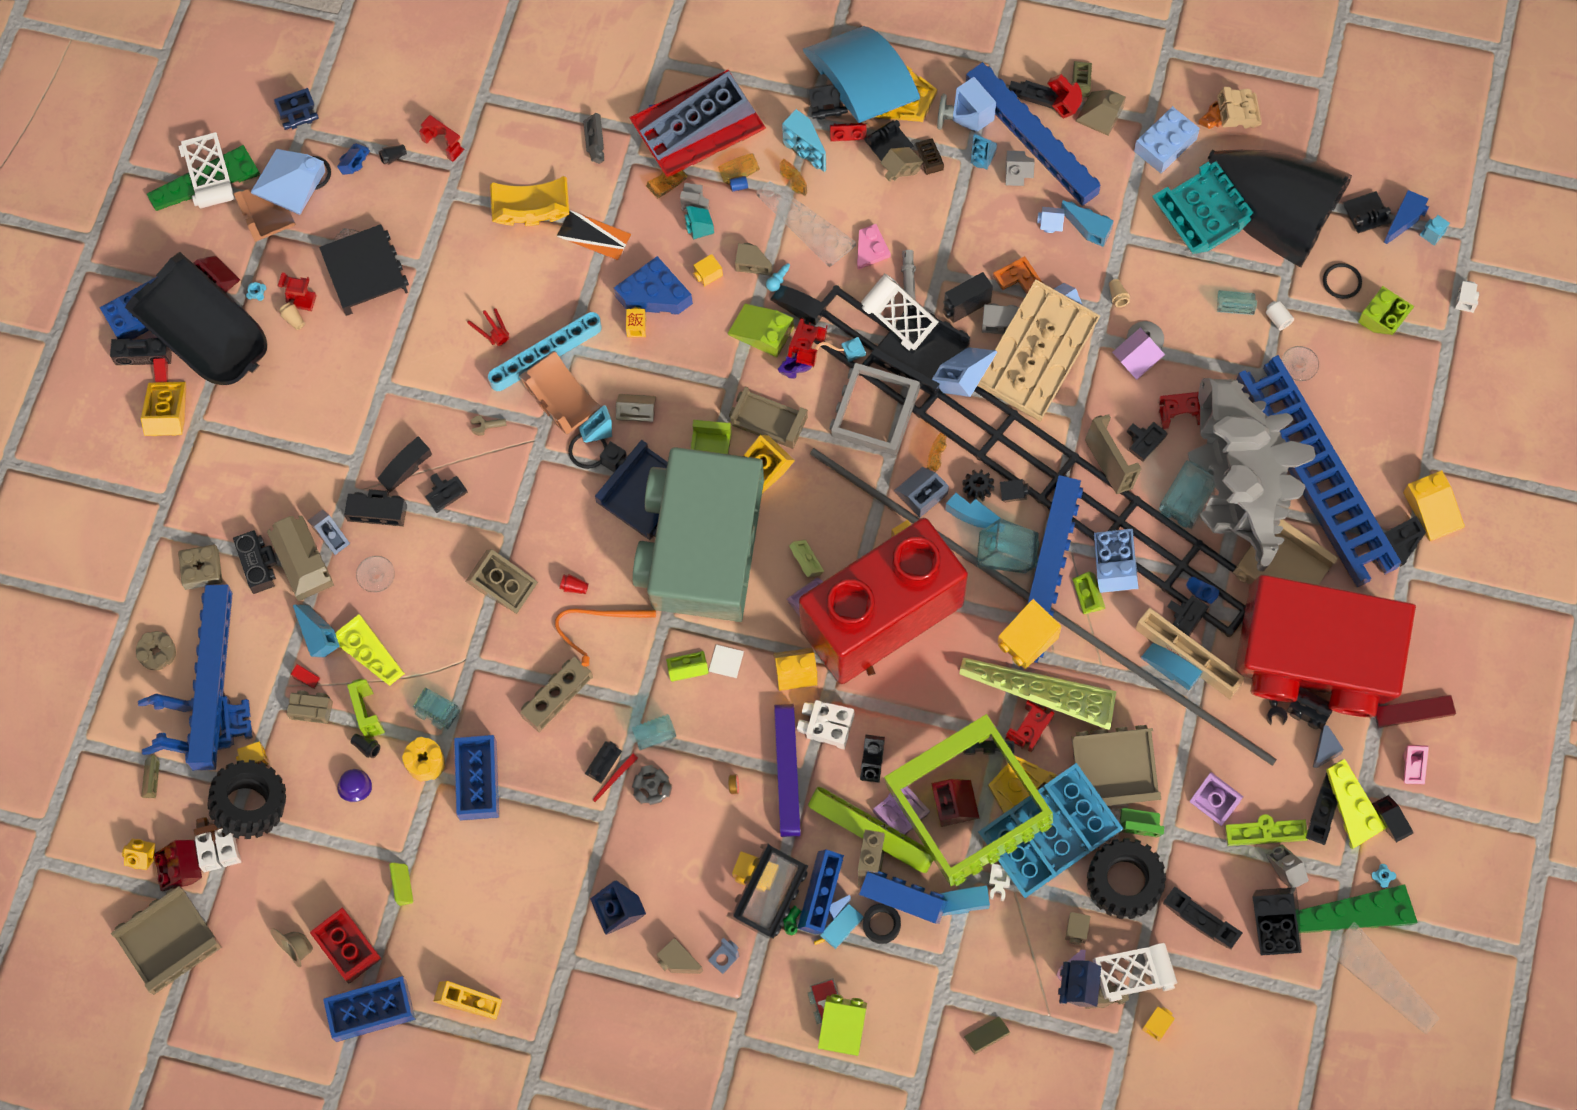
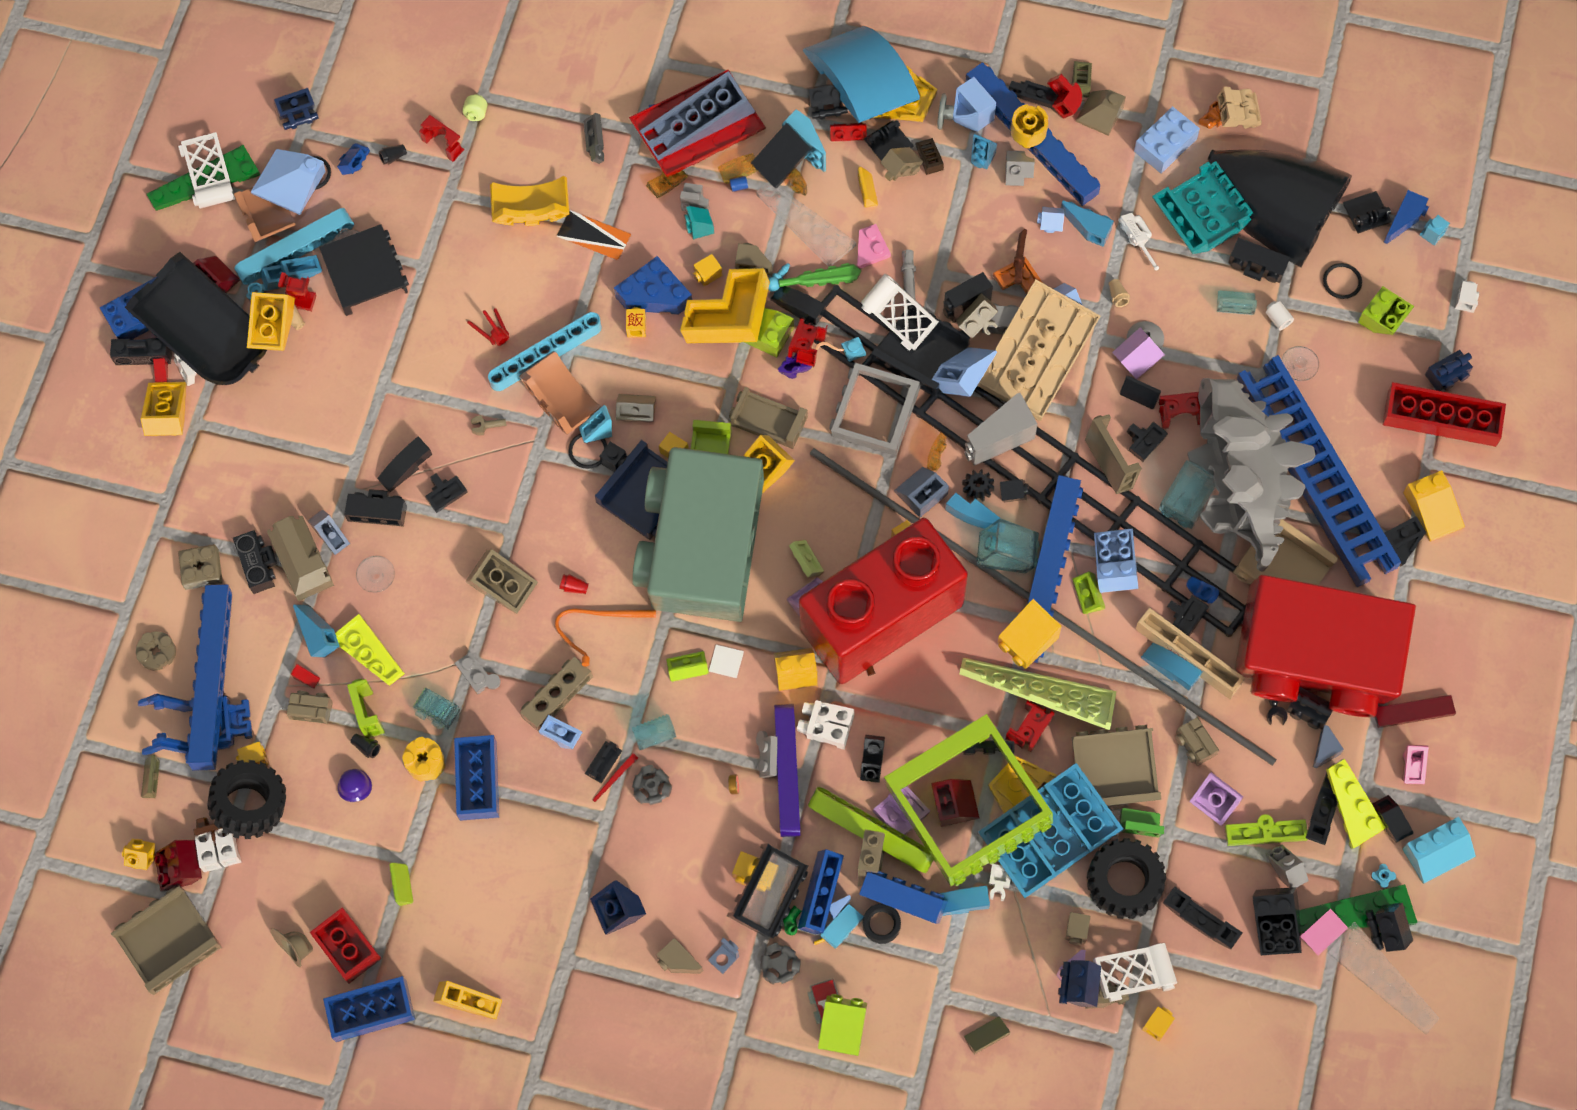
(186, 372): none -> white plate
(270, 321): none -> yellow slope
(294, 245): none -> medium azure beam
(294, 268): none -> dark azure slope
(475, 107): none -> yellowish green head
(476, 674): none -> light grey hinge
(560, 732): none -> light blue slope
(670, 442): none -> yellow brick
(733, 317): none -> yellow piece
(768, 754): none -> light grey hinge
(779, 964): none -> dark grey piece
(781, 155): none -> black tile
(834, 275): none -> bright green sword
(867, 188): none -> yellow slope
(977, 316): none -> brick
(1001, 431): none -> light grey slope
(1019, 259): none -> copper sword
(1029, 125): none -> yellow brick
(1137, 237): none -> white piece
(1140, 392): none -> black slope
(1196, 741): none -> dark tan brick
(1258, 261): none -> black piece
(1324, 932): none -> bright pink brick
(1392, 925): none -> black brick
(1440, 850): none -> medium azure slope
(1444, 414): none -> red brick
(1449, 370): none -> dark blue brick

